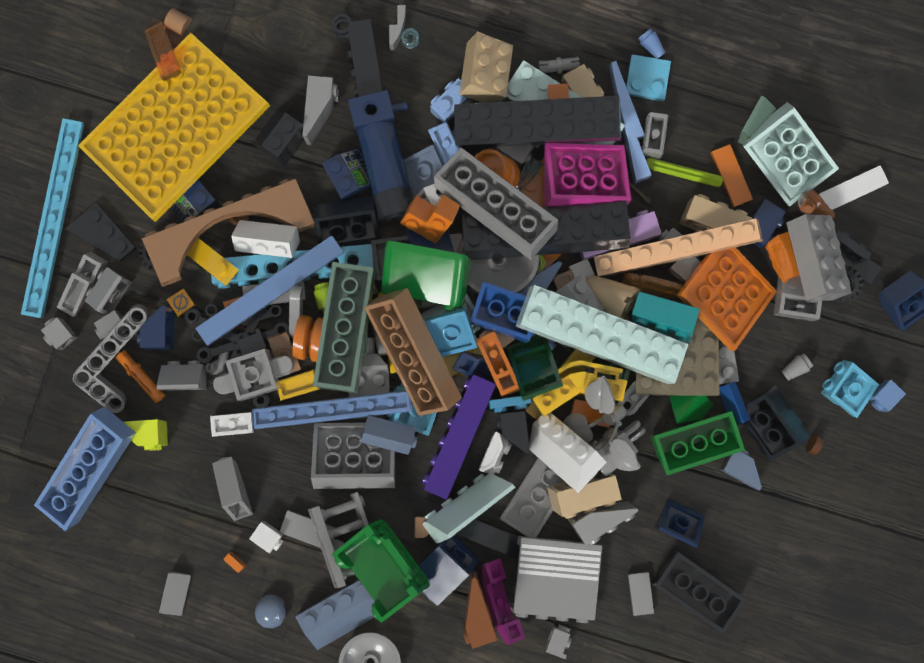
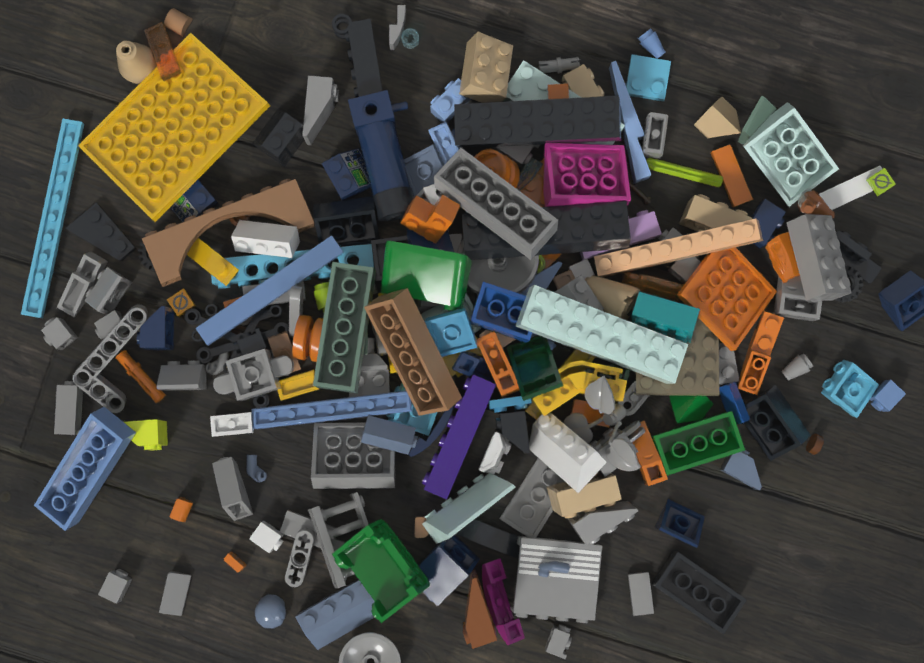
(68, 409): none -> light grey brick
(115, 585): none -> light grey brick
(134, 61): none -> tan cone
(181, 509): none -> orange brick
(253, 470): none -> sand blue arm
(291, 569): none -> light grey beam
(421, 444): none -> dark blue slope
(555, 566): none -> sand blue arm
(649, 459): none -> orange slope
(719, 120): none -> tan slope
(759, 352): none -> orange slope
(880, 182): none -> lime tile

